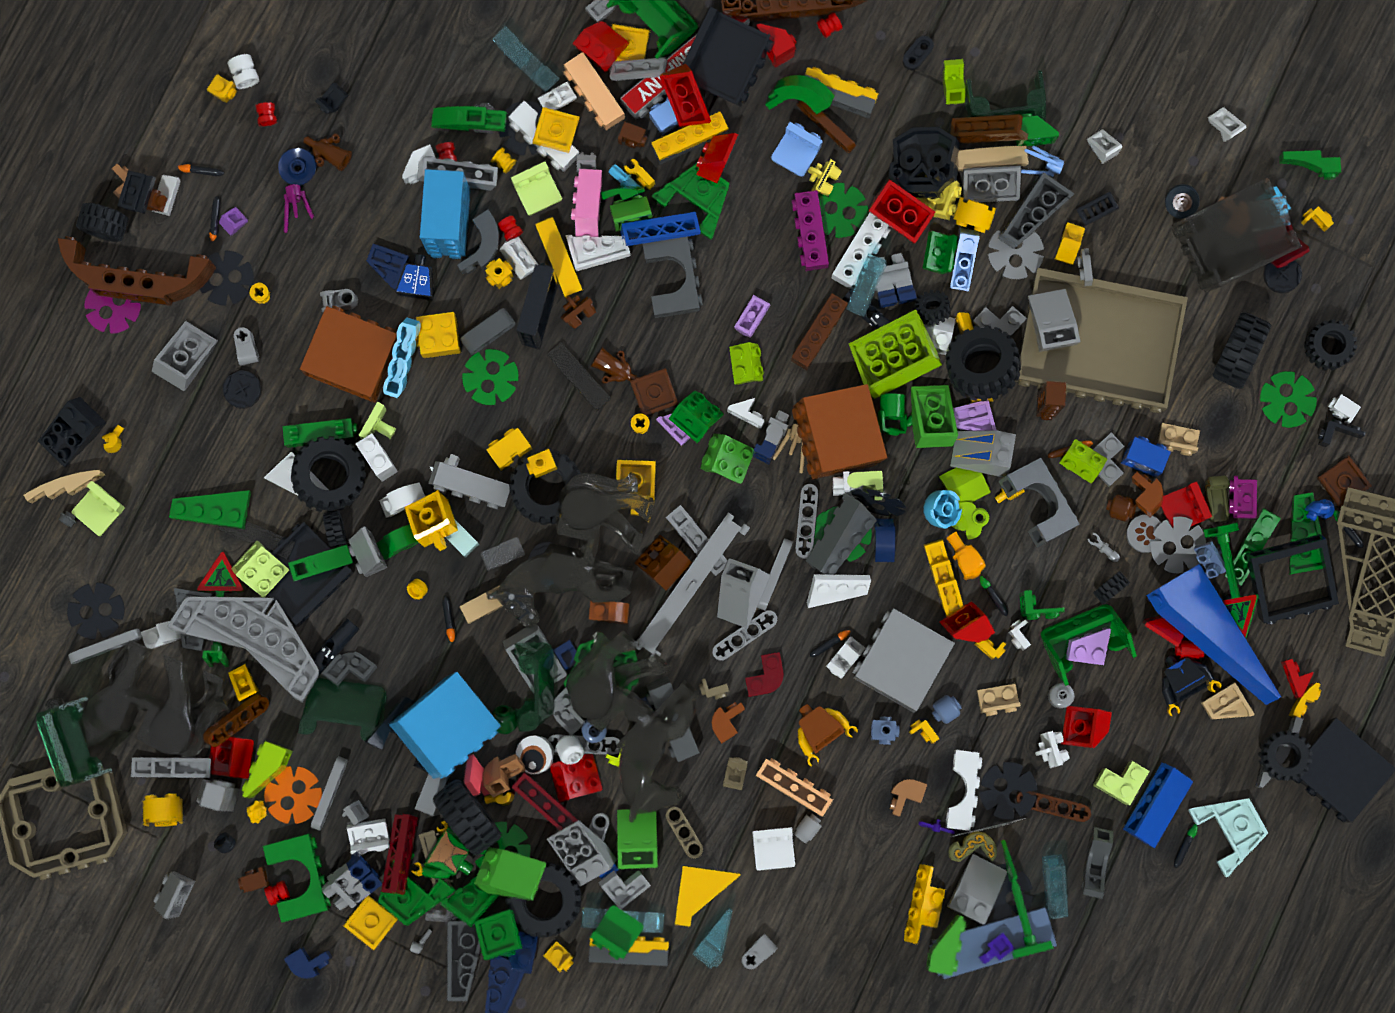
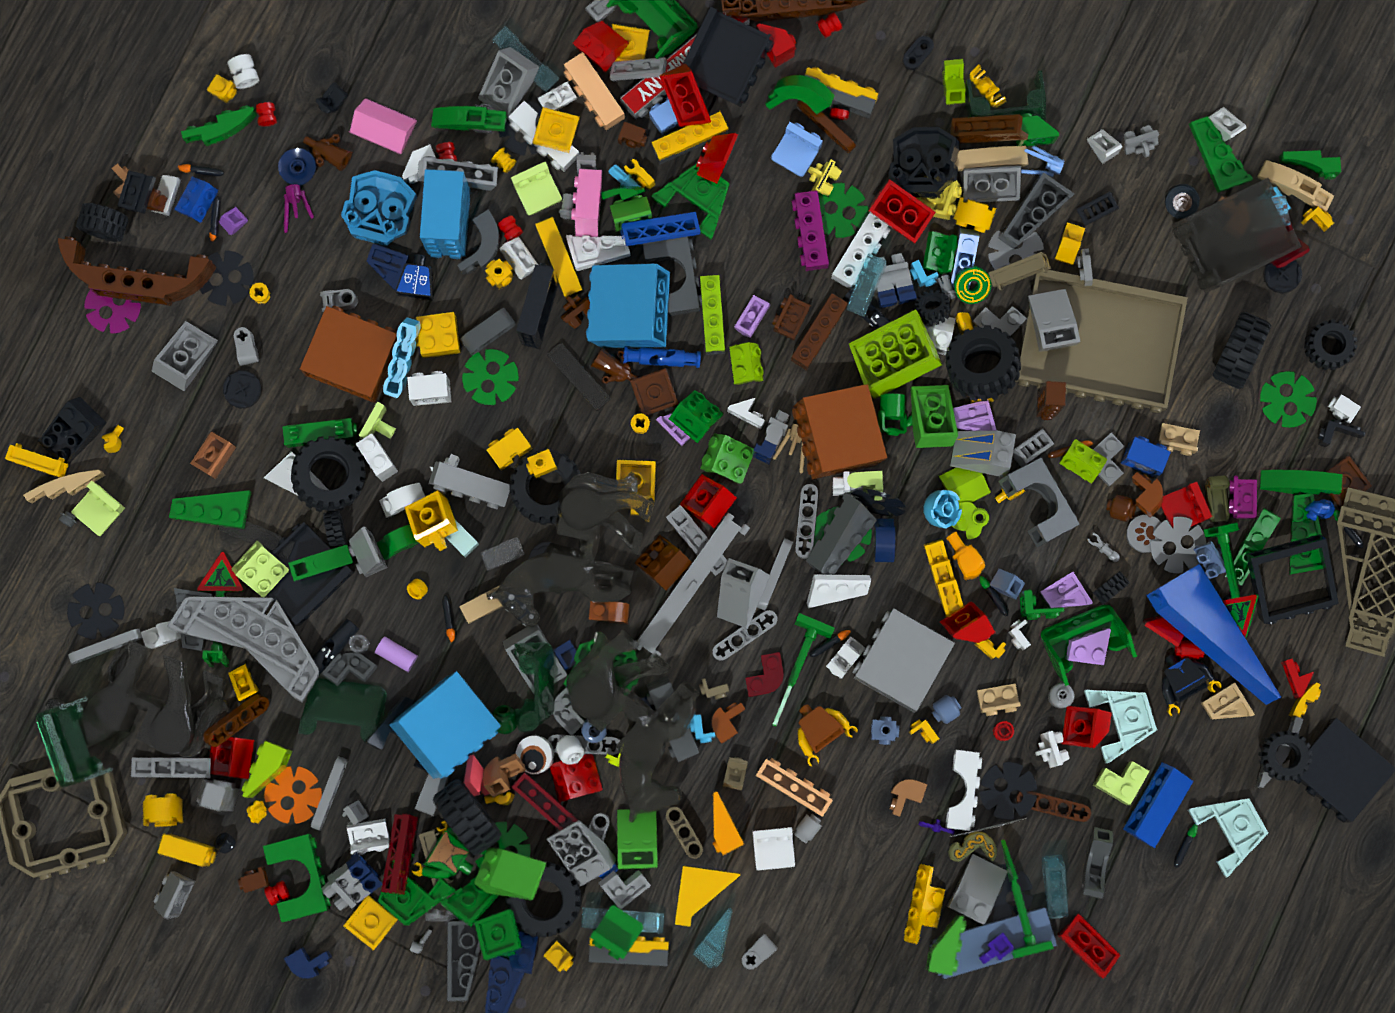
(36, 461): none -> yellow container
(187, 850): none -> yellow brick
(196, 199): none -> blue bracket
(213, 455): none -> nougat slope
(228, 125): none -> green slope
(364, 641): none -> clear bush
(382, 126): none -> bright pink slope
(383, 193): none -> dark azure brick
(396, 654): none -> lavender brick
(429, 388): none -> white piece
(508, 80): none -> light grey slope
(567, 205): none -> light grey pin
(628, 306): none -> dark azure brick
(669, 357): none -> blue piece
(696, 726): none -> medium azure bracket
(708, 501): none -> red slope
(712, 315): none -> lime piece
(725, 833): none -> light orange slope
(791, 317): none -> reddish brown bracket
(812, 628): none -> green piece
(839, 114): none -> red tile
(918, 274): none -> medium azure bracket
(946, 286): none -> light grey pin
(975, 295): none -> green tile
(986, 87): none -> yellow animal
(1001, 729): none -> red wheel
(1004, 581): none -> sand blue brick
(1019, 270): none -> dark tan container
(1023, 456): none -> light grey slope
(1066, 593): none -> lavender wing
(1089, 945): none -> red slope
(1130, 715): none -> light aqua wing
(1141, 143): none -> light grey hips
(1221, 163): none -> green wing
(1296, 184): none -> tan slope
(1300, 481): none -> green slope

